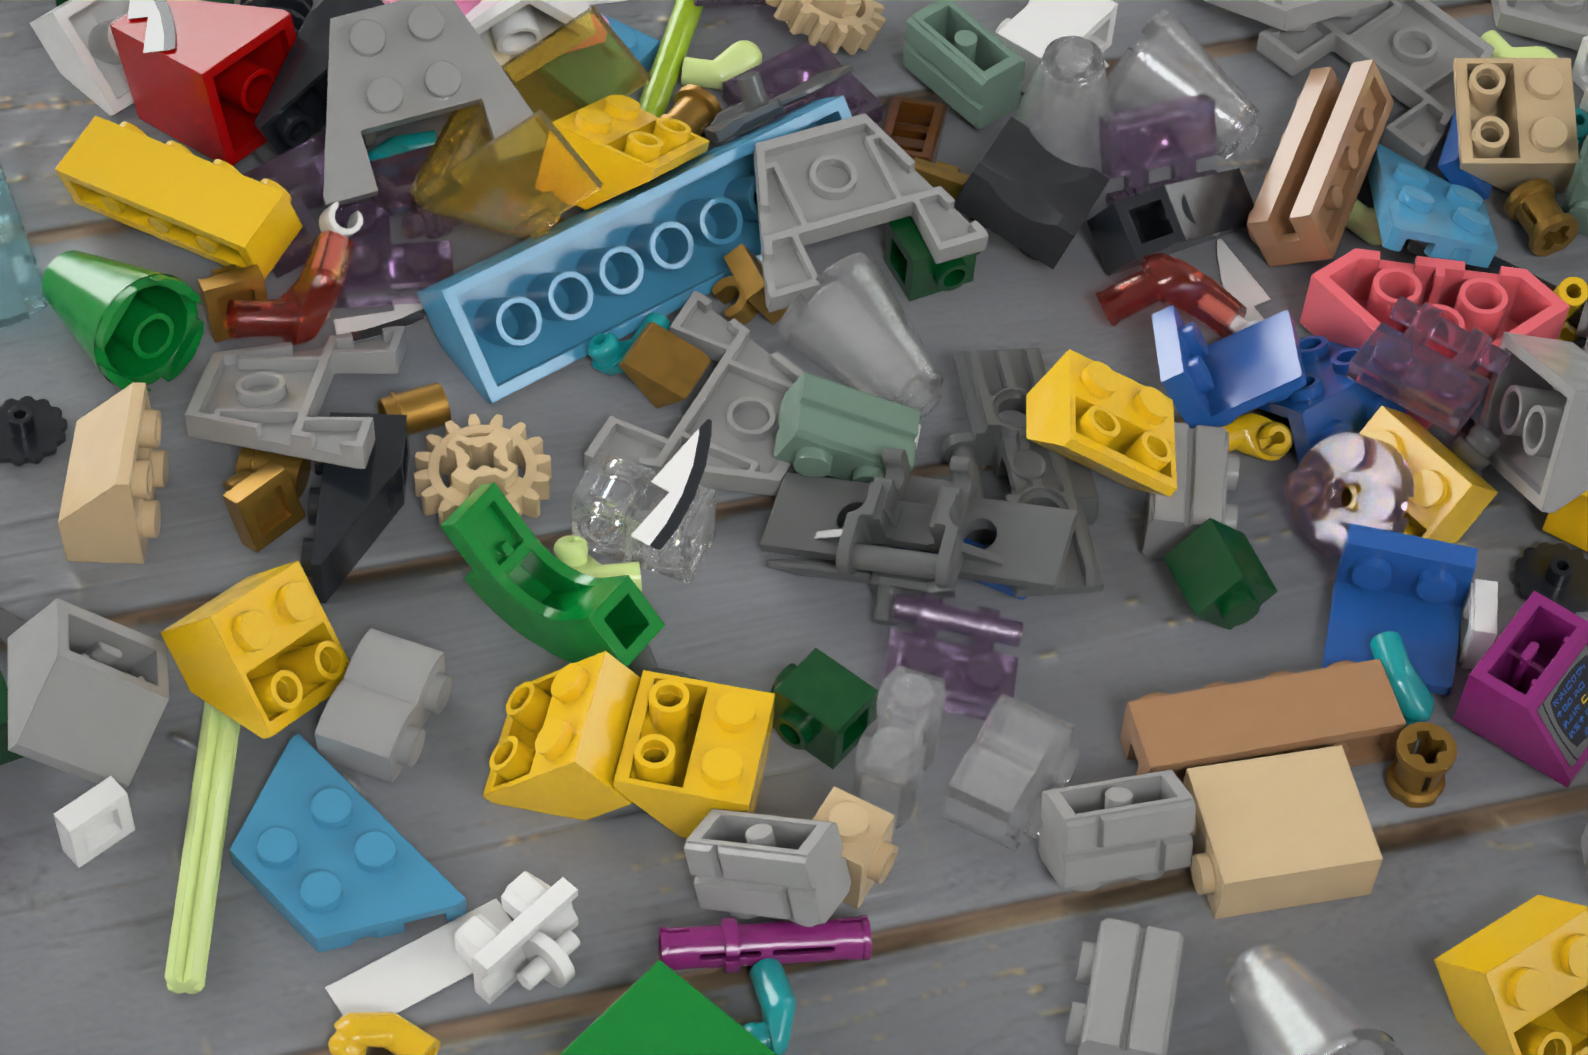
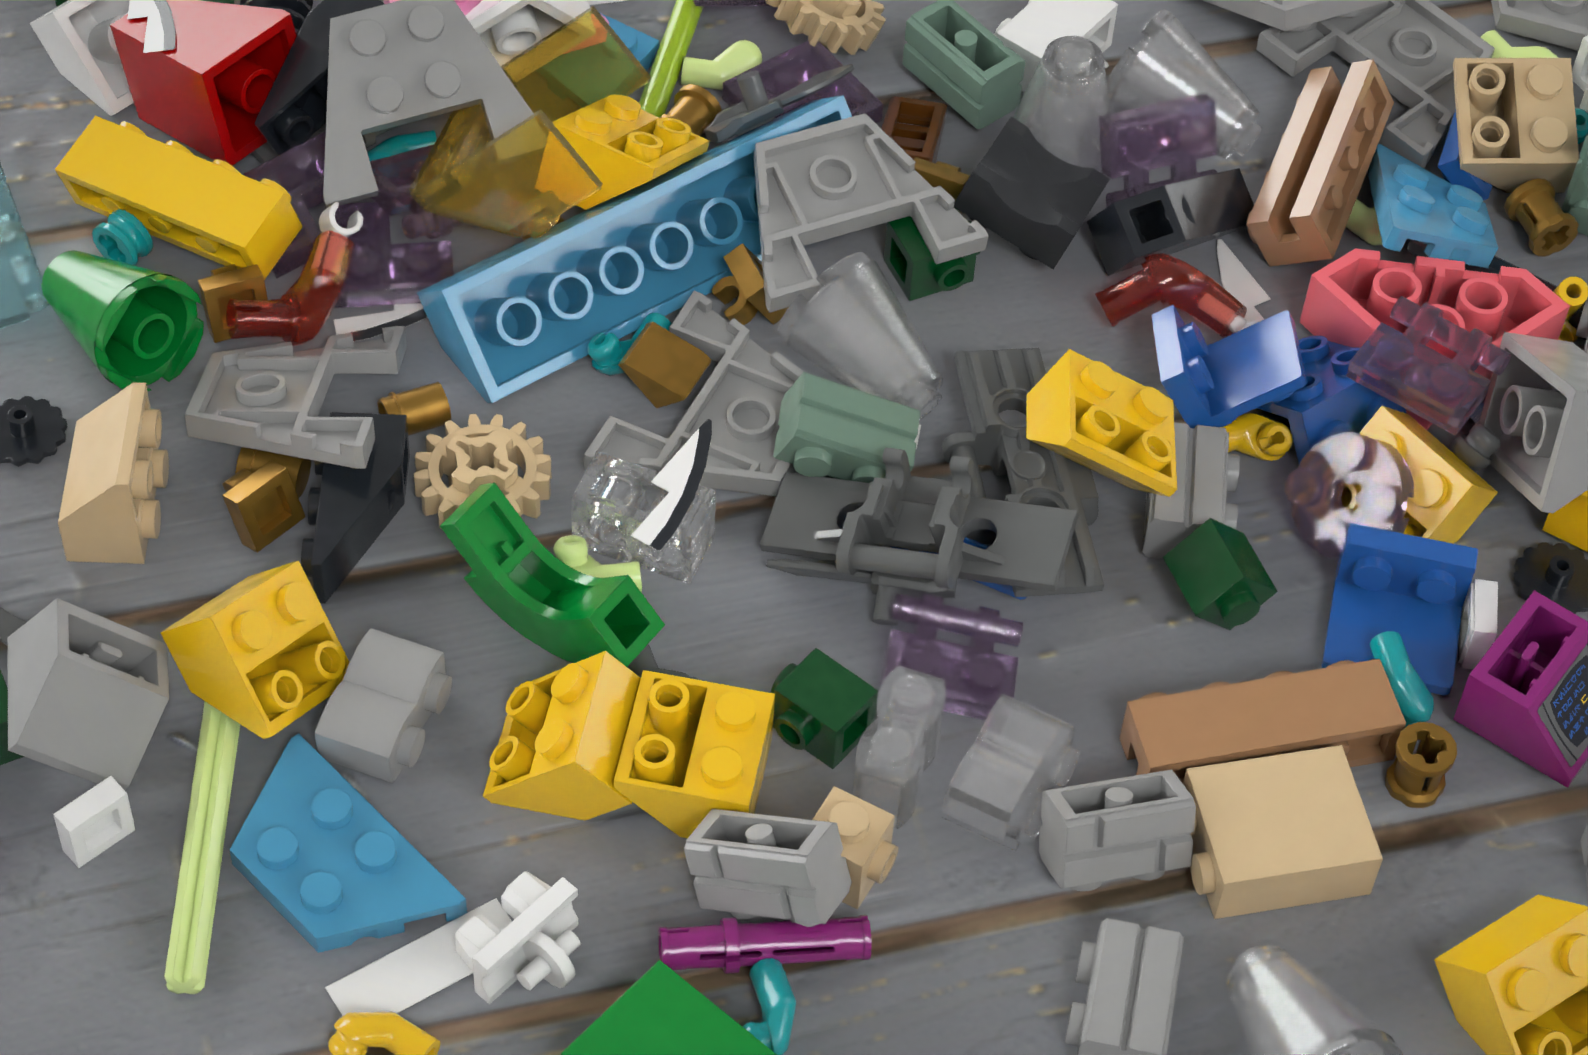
(122, 238): none -> teal bush

